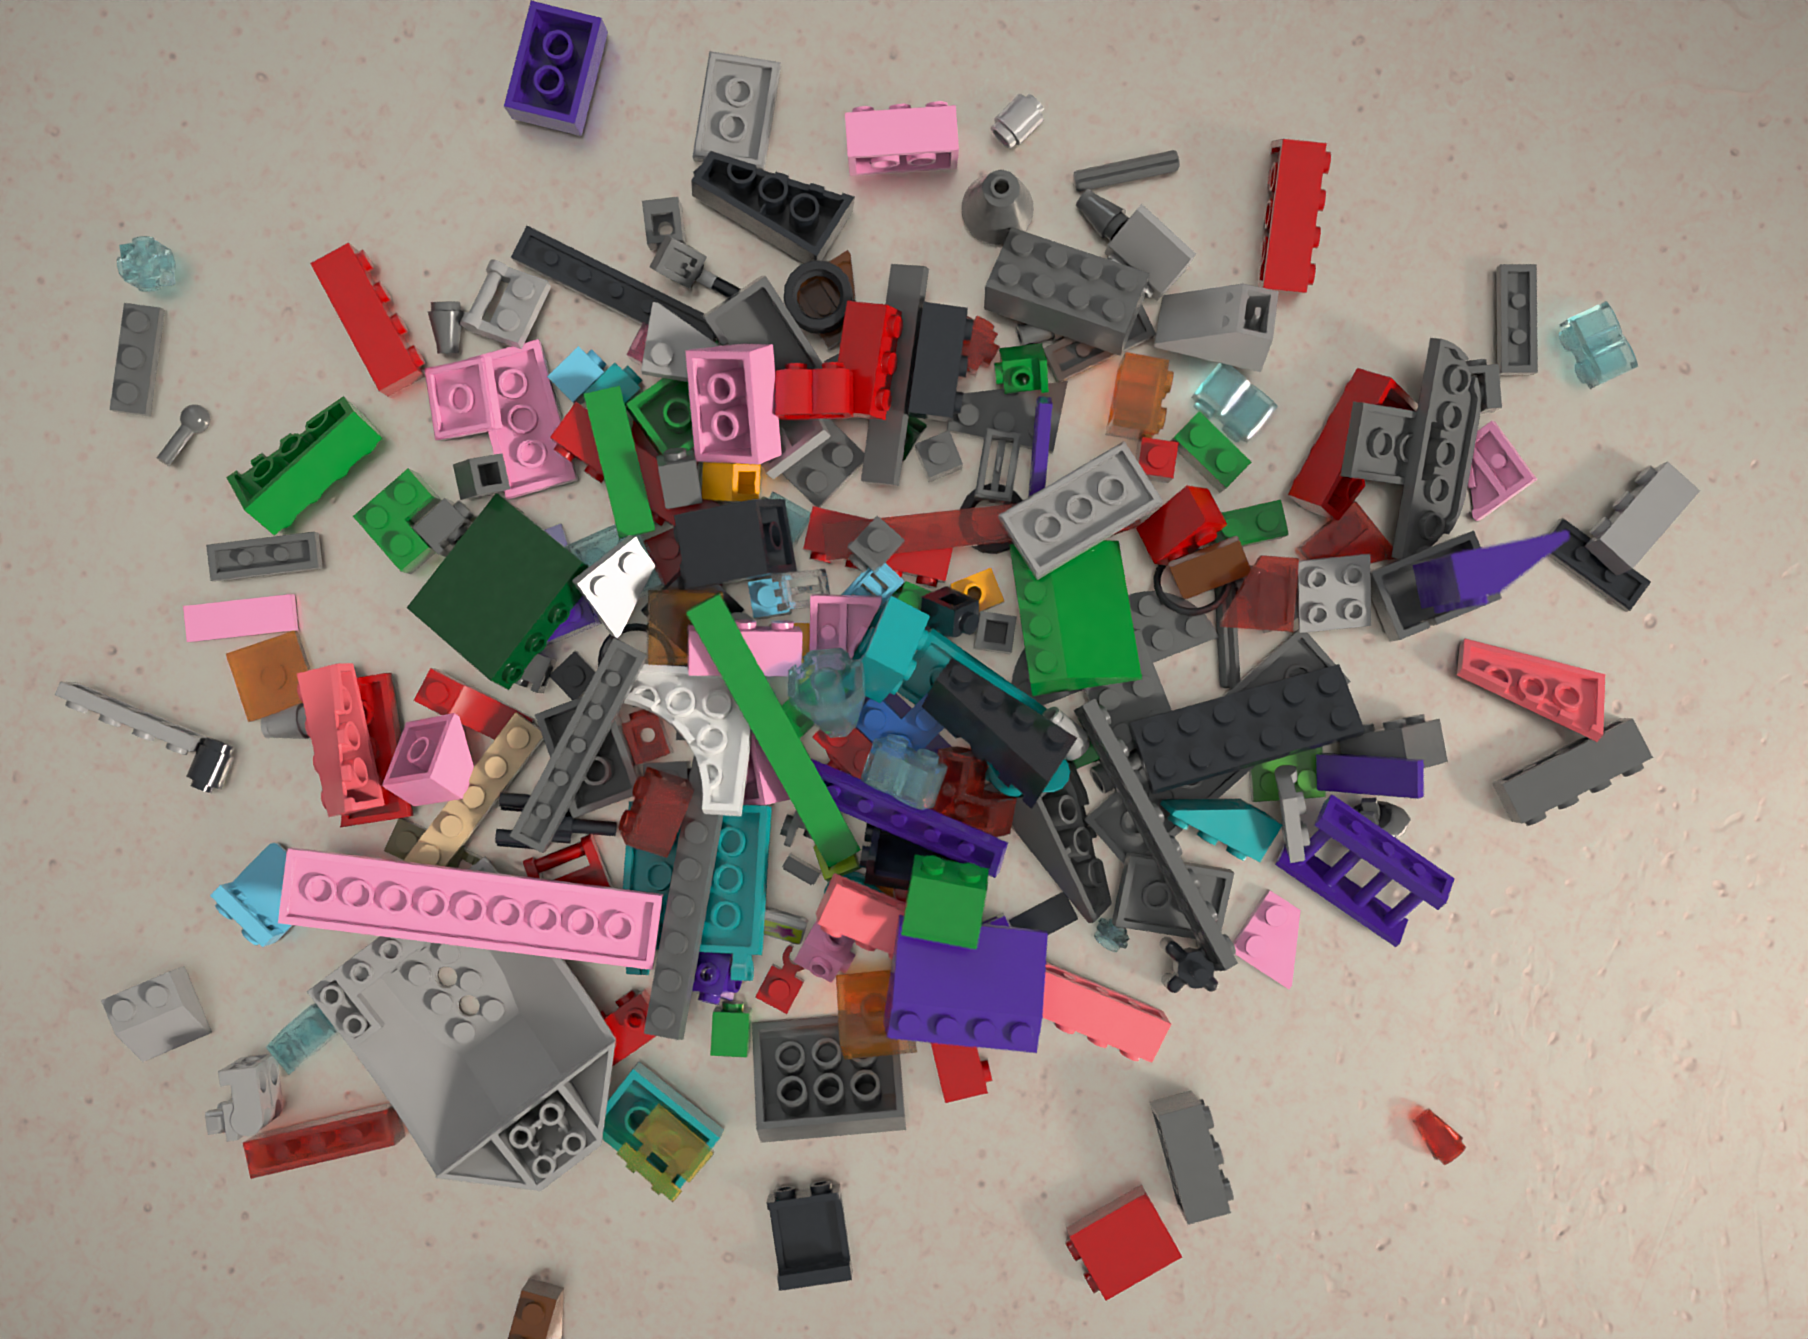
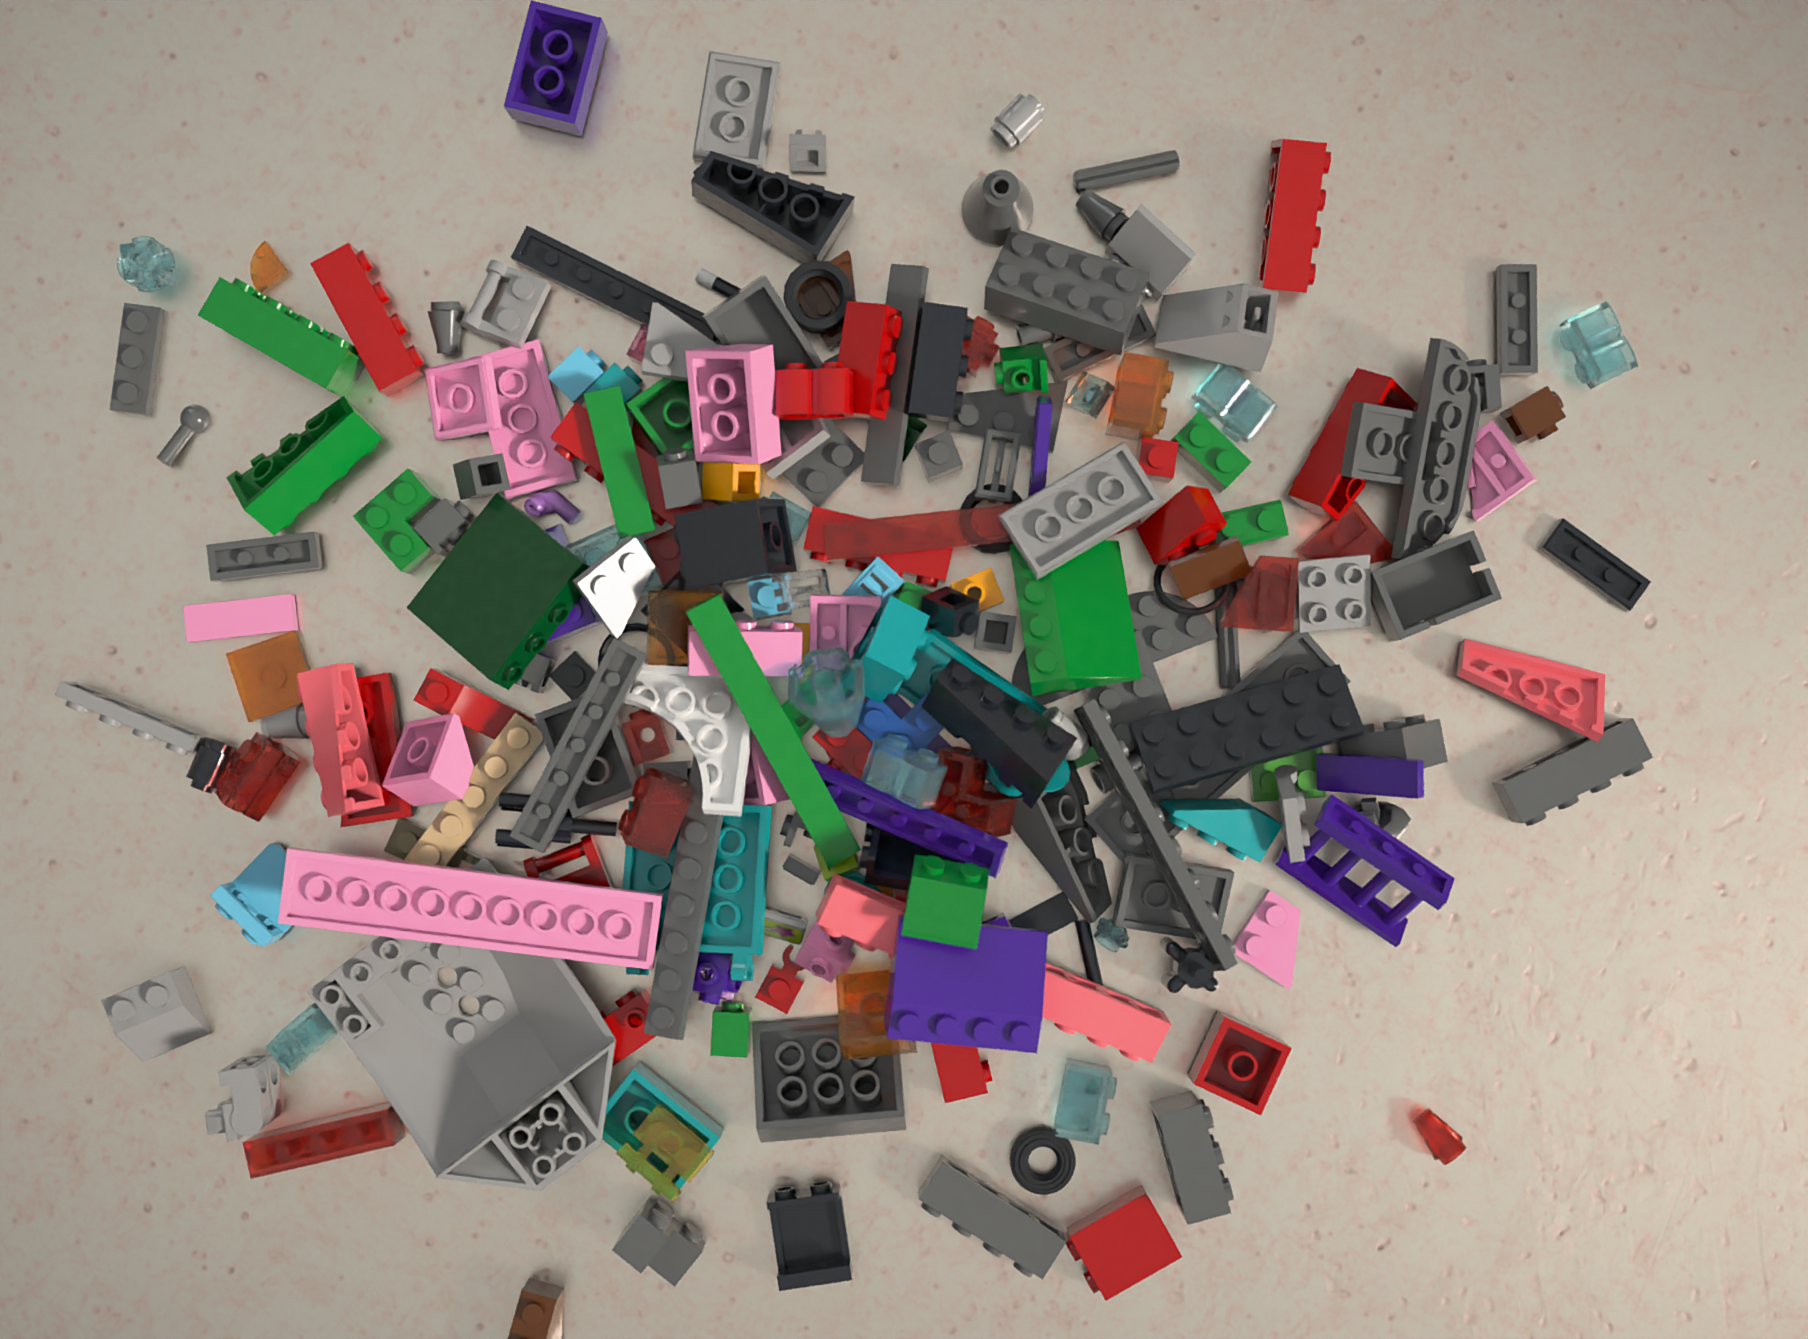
(256, 776): none -> clear red brick
(266, 267): none -> clear orange tile
(276, 333): none -> green brick
(551, 502): none -> medium lavender arm
(659, 1242): none -> dark grey brick
(661, 213): dark grey brick -> none
(678, 261): dark grey bracket -> none
(807, 152): none -> light grey tile
(874, 546): dark grey bracket -> none
(902, 139): bright pink brick -> none
(991, 1217): none -> dark grey brick
(1042, 1183): none -> black tyre
(1083, 1101): none -> clear light blue brick
(1088, 951): none -> black bar
(1089, 394): none -> clear light blue plate
(1239, 1063): none -> red brick
(1471, 575): dark purple slope -> none
(1534, 415): none -> reddish brown brick
(1641, 517): light grey brick -> none

